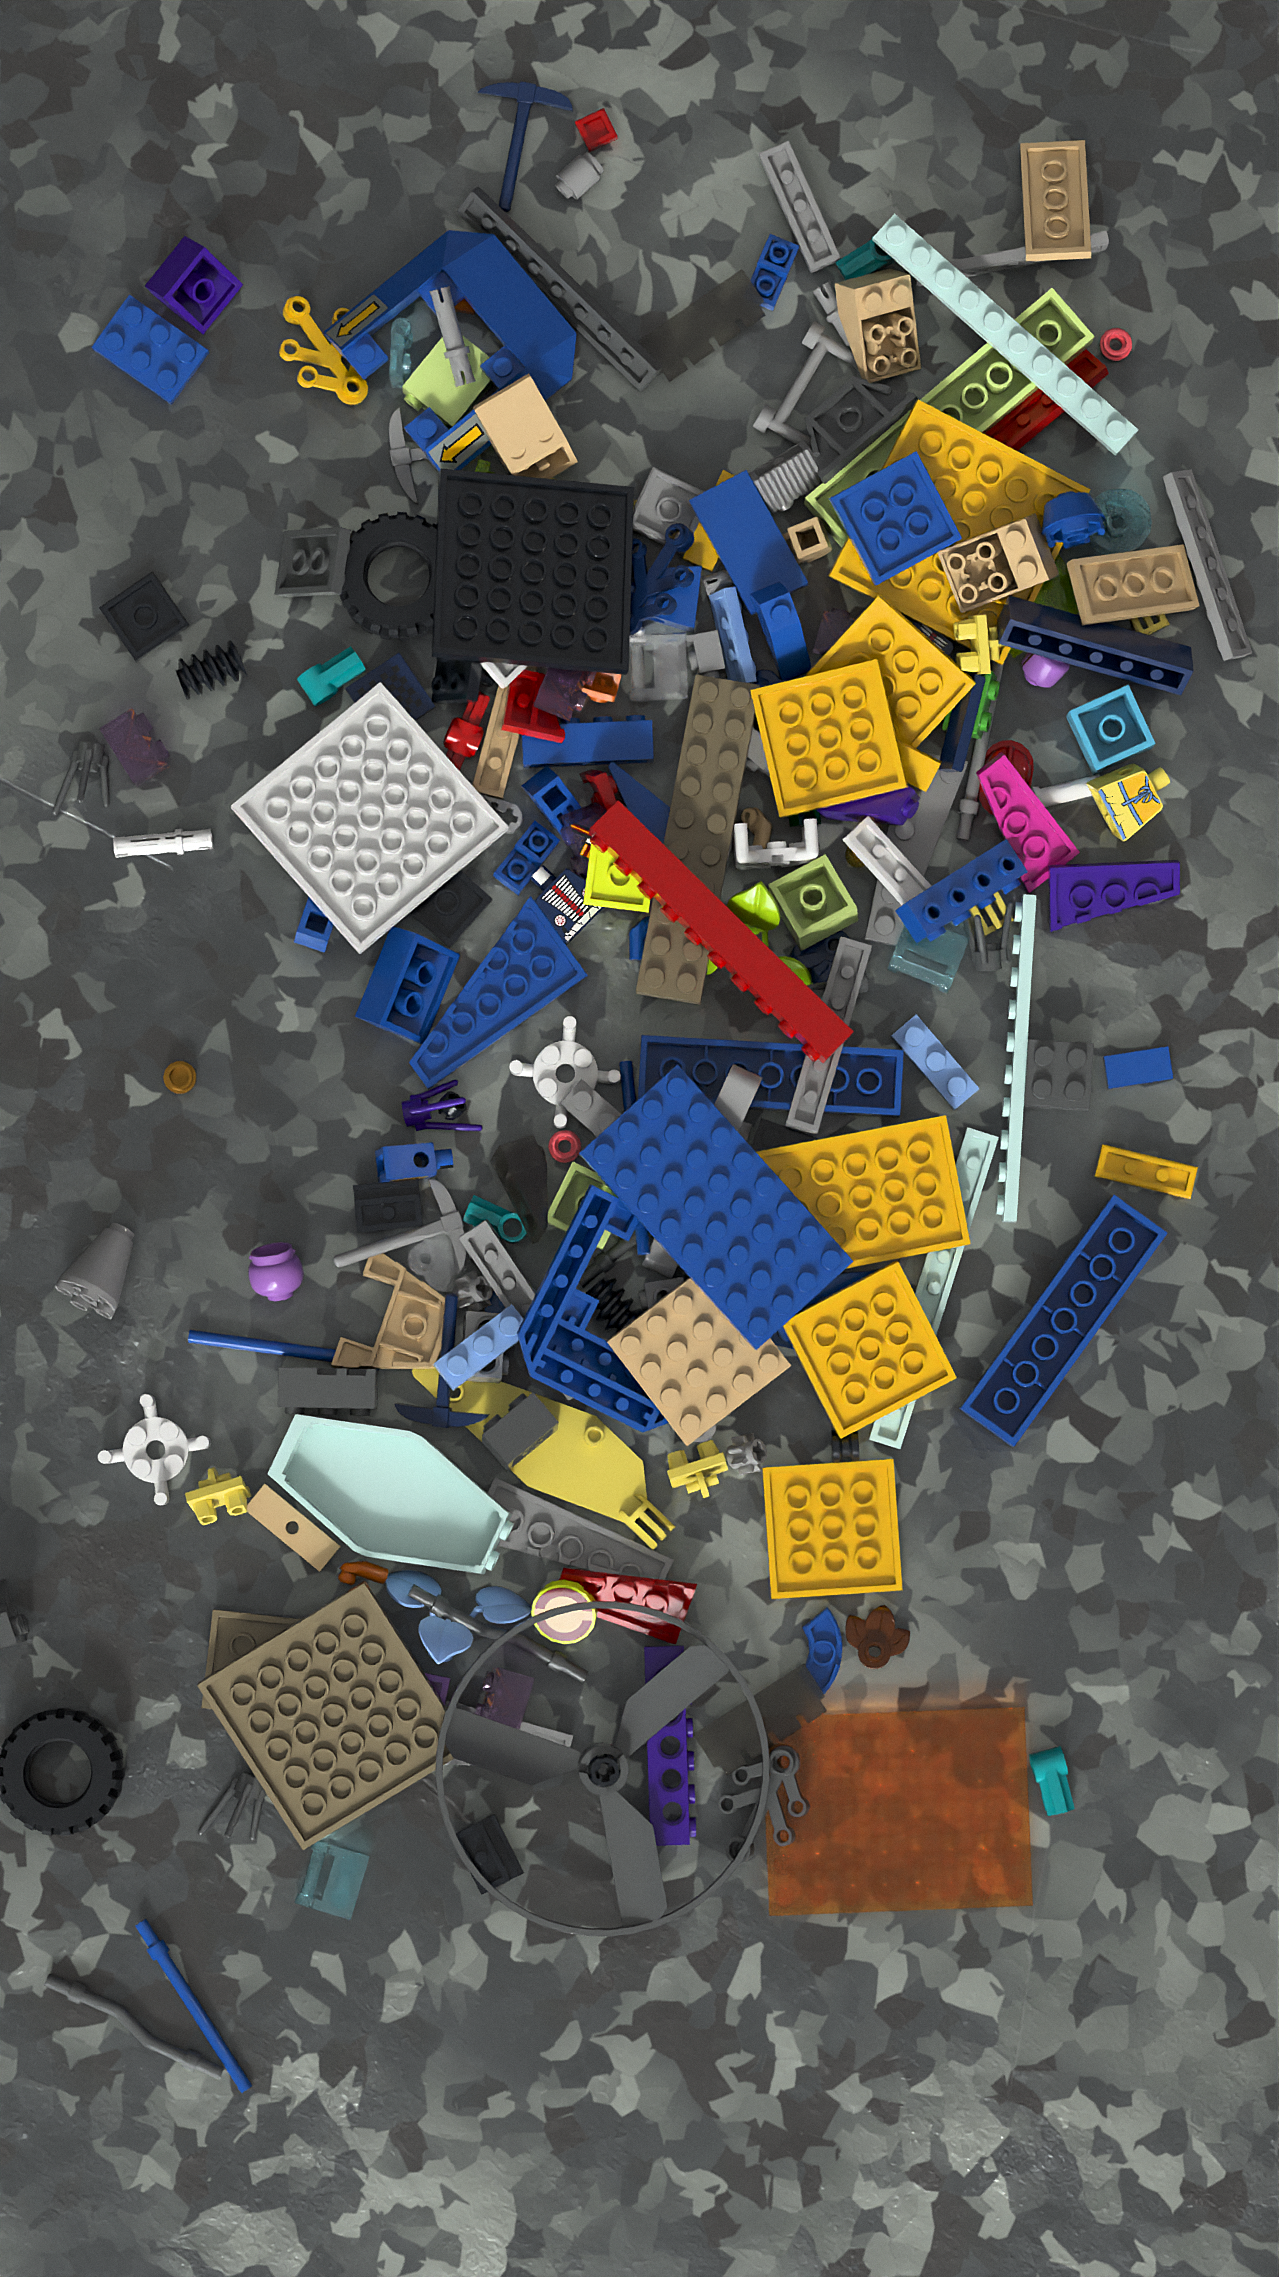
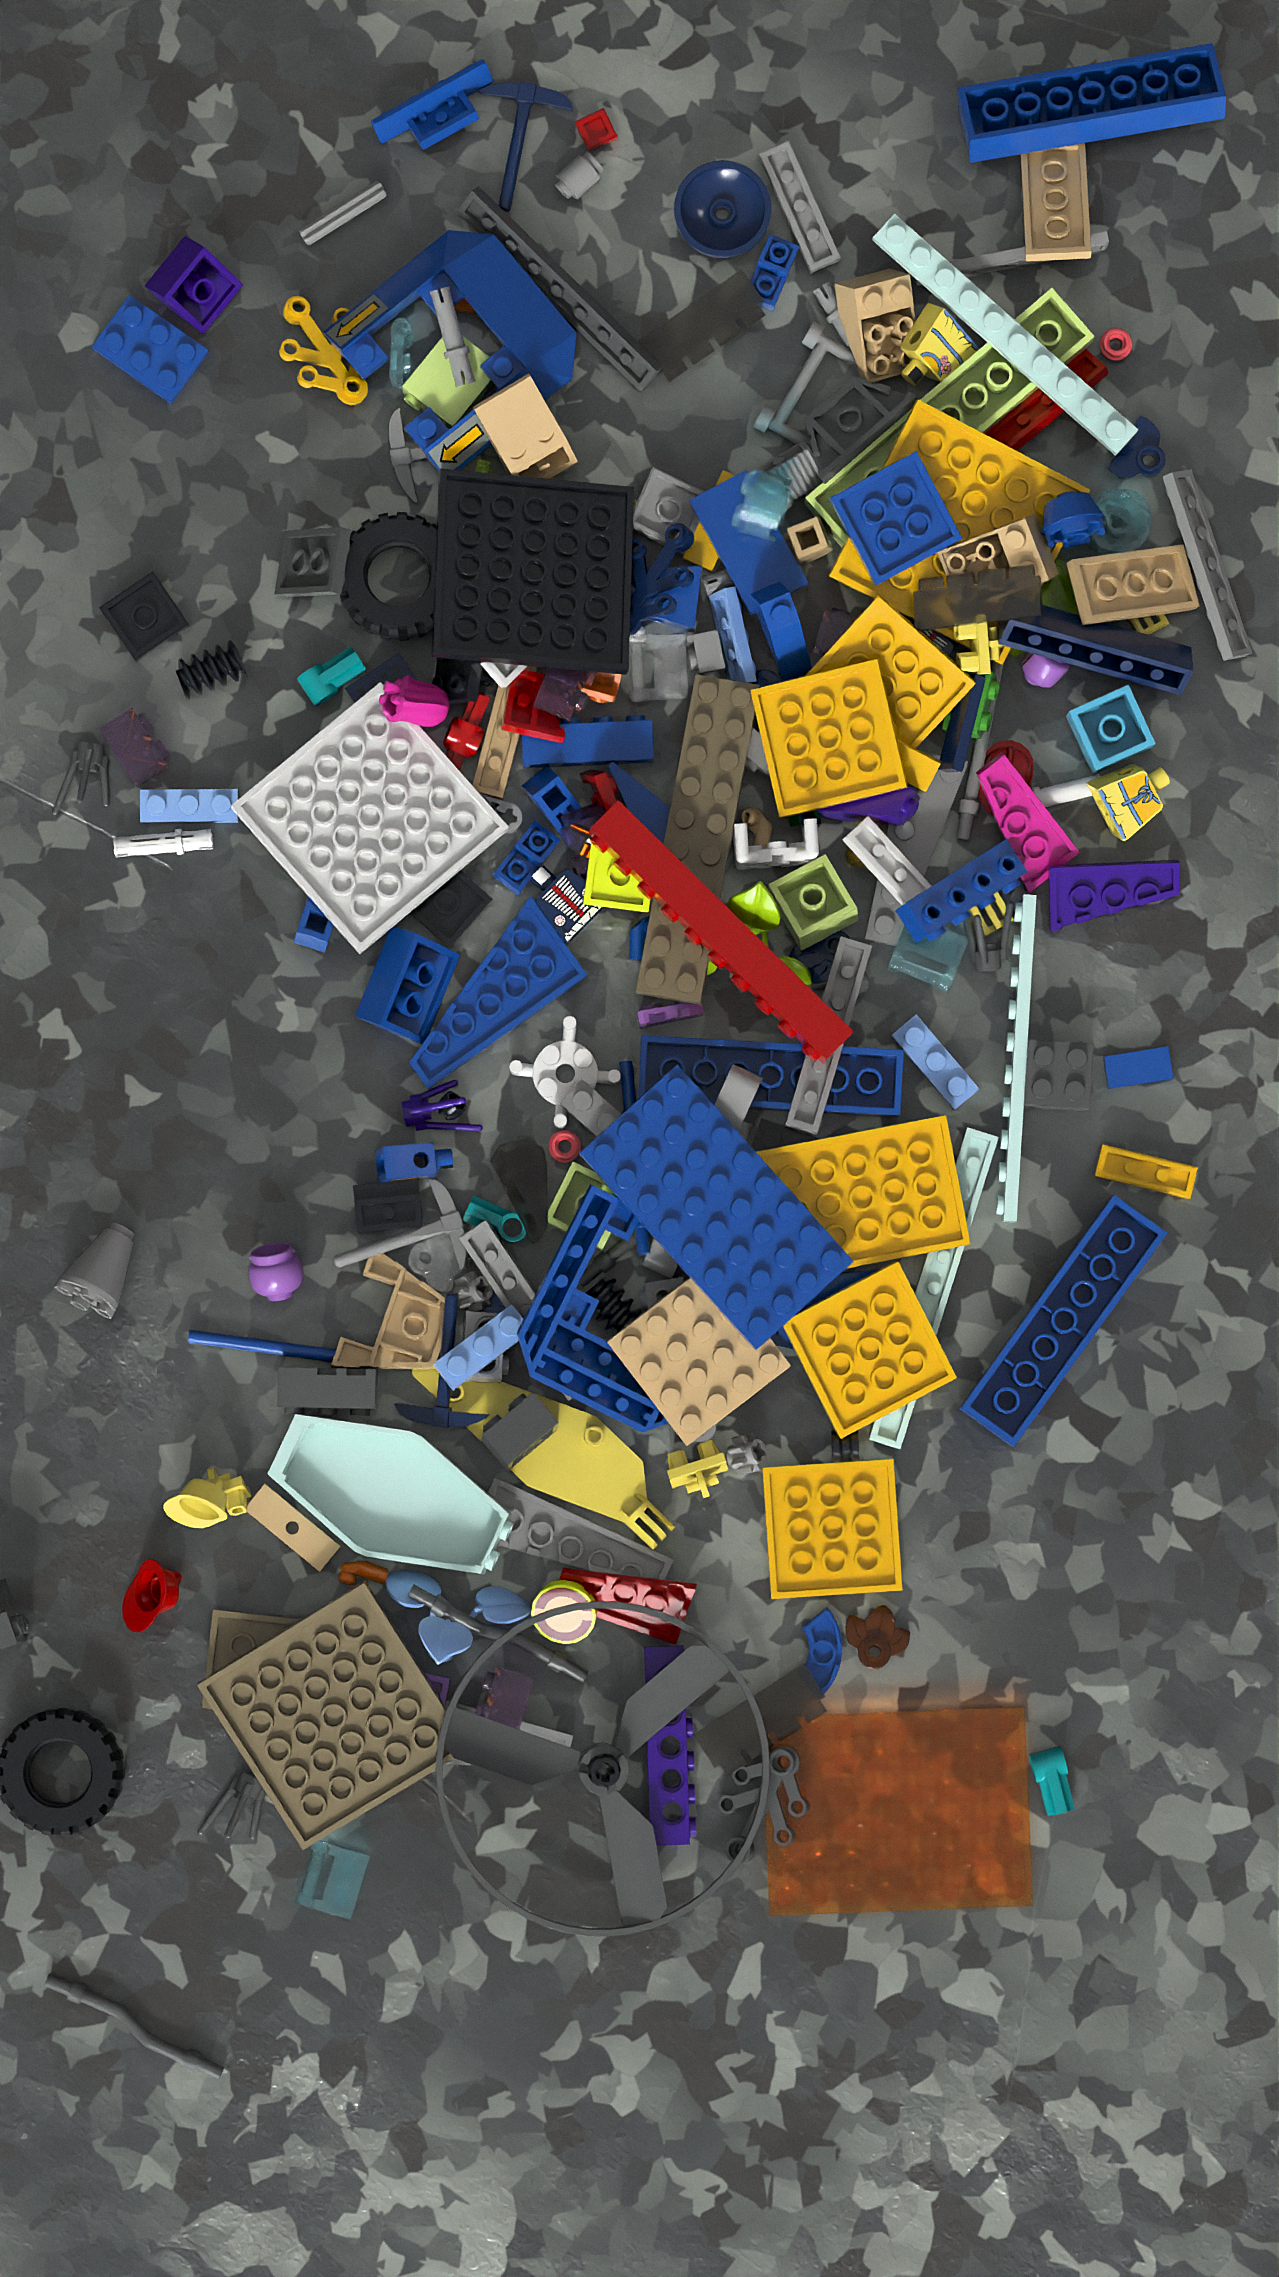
(135, 1449): white plate -> none
(149, 1594): none -> red piece
(159, 1951): blue bar -> none
(179, 1077): pearl gold plate -> none
(188, 805): none -> light blue plate
(198, 1504): none -> light yellow piece
(342, 213): none -> light grey axle
(414, 702): none -> dark pink piece
(437, 110): none -> blue bracket
(490, 1852): black plate -> none
(657, 1015): none -> medium lavender wing
(725, 187): none -> dark blue dish
(763, 504): none -> clear light blue brick
(862, 261): teal piece -> none
(935, 346): none -> light yellow torso
(972, 603): none -> clear smoke windscreen
(1091, 102): none -> blue brick
(1130, 458): none -> dark blue plate

